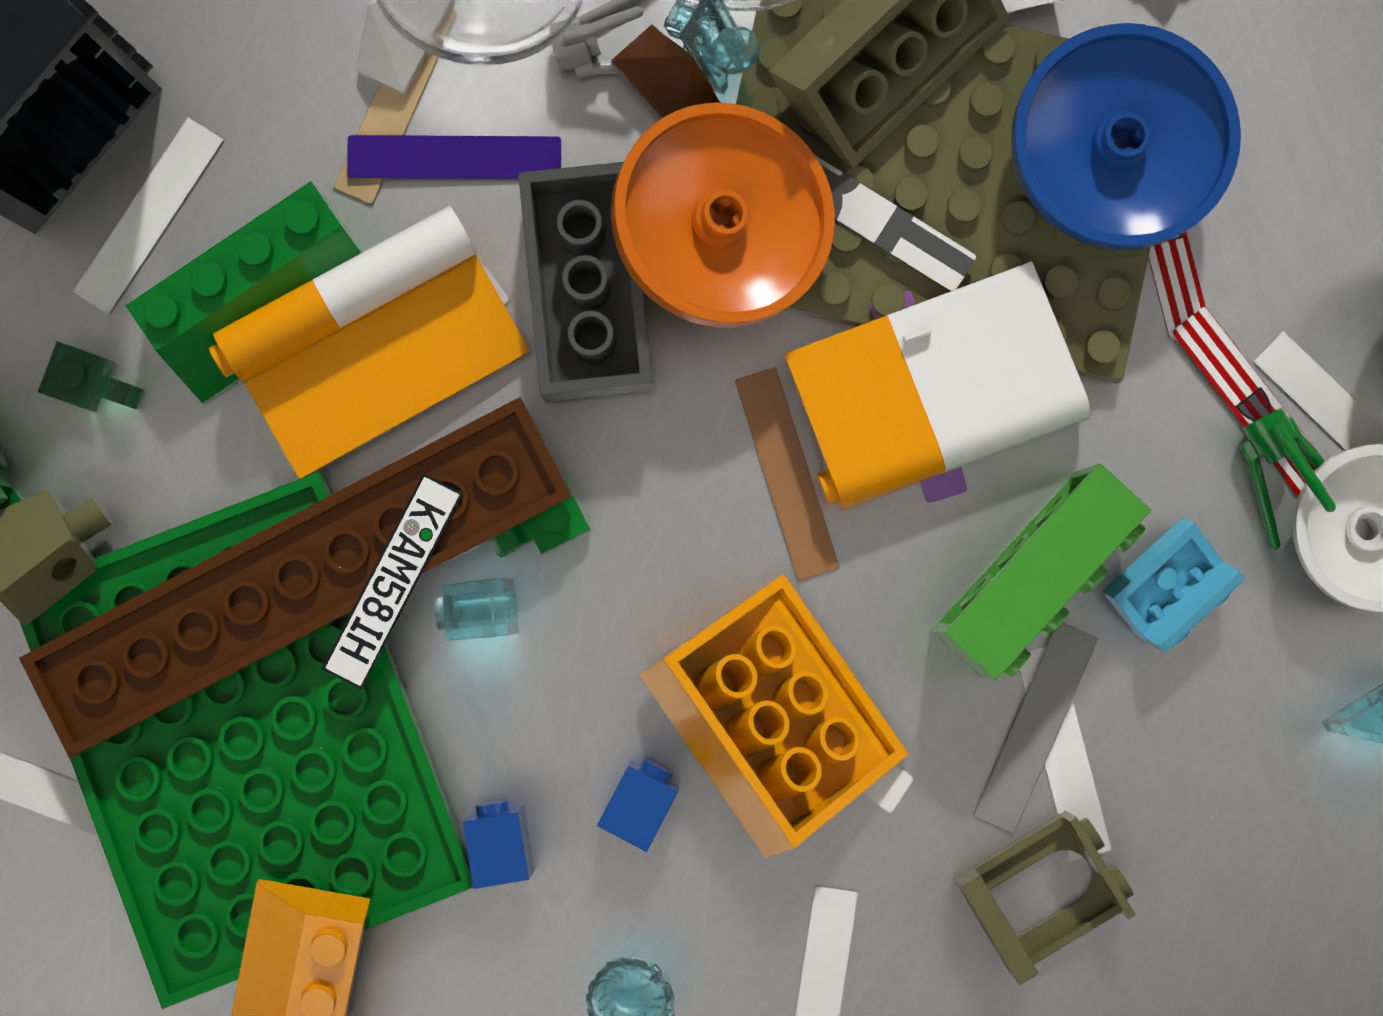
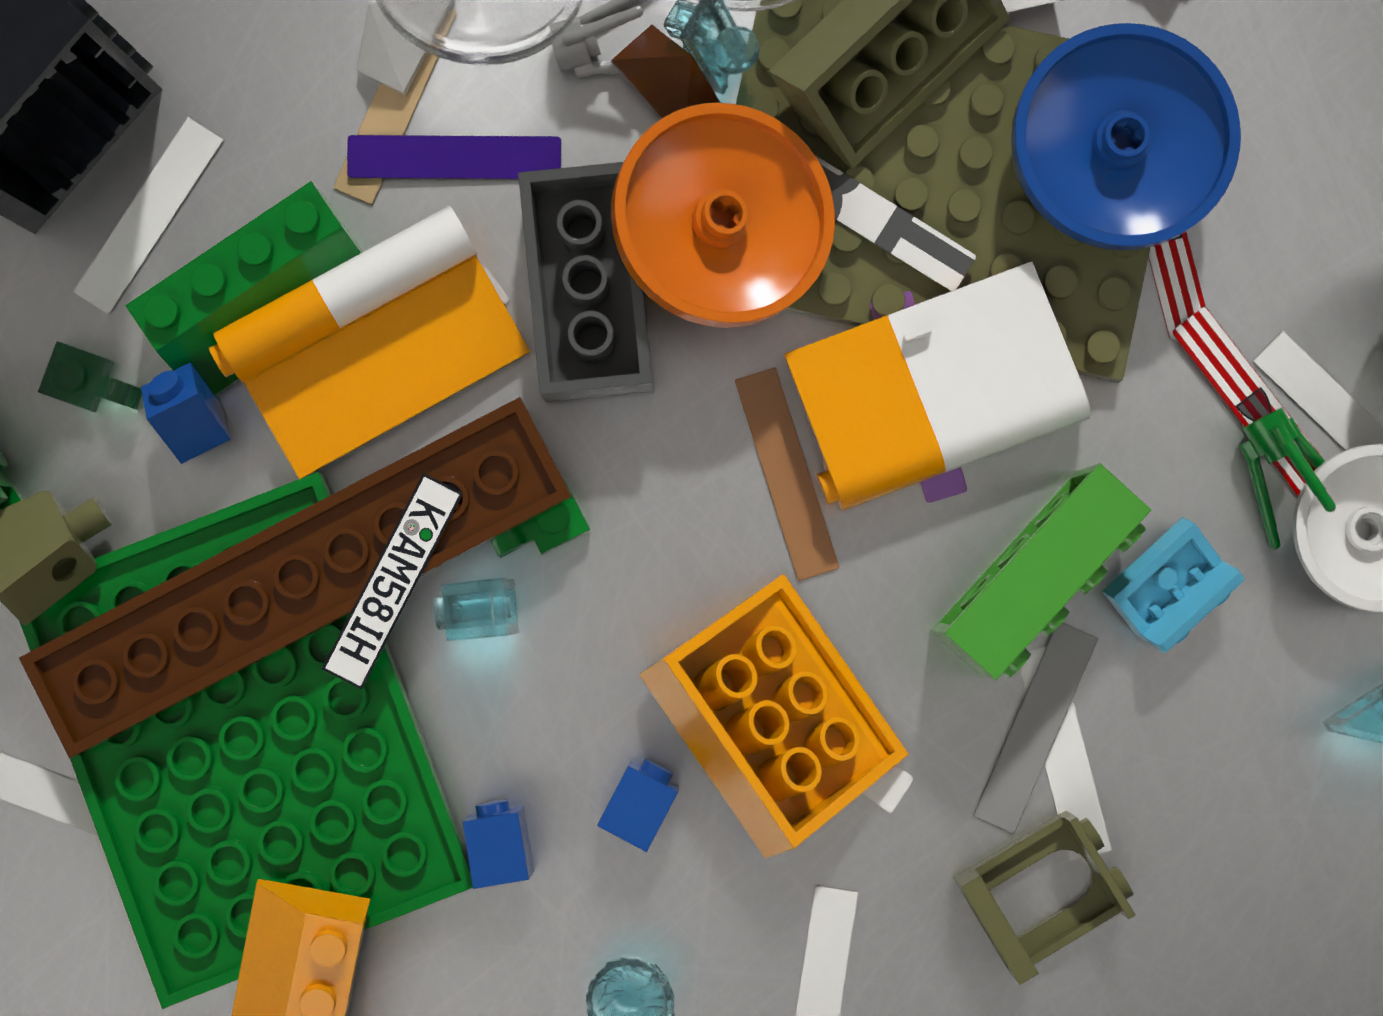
(185, 413): none -> blue brick

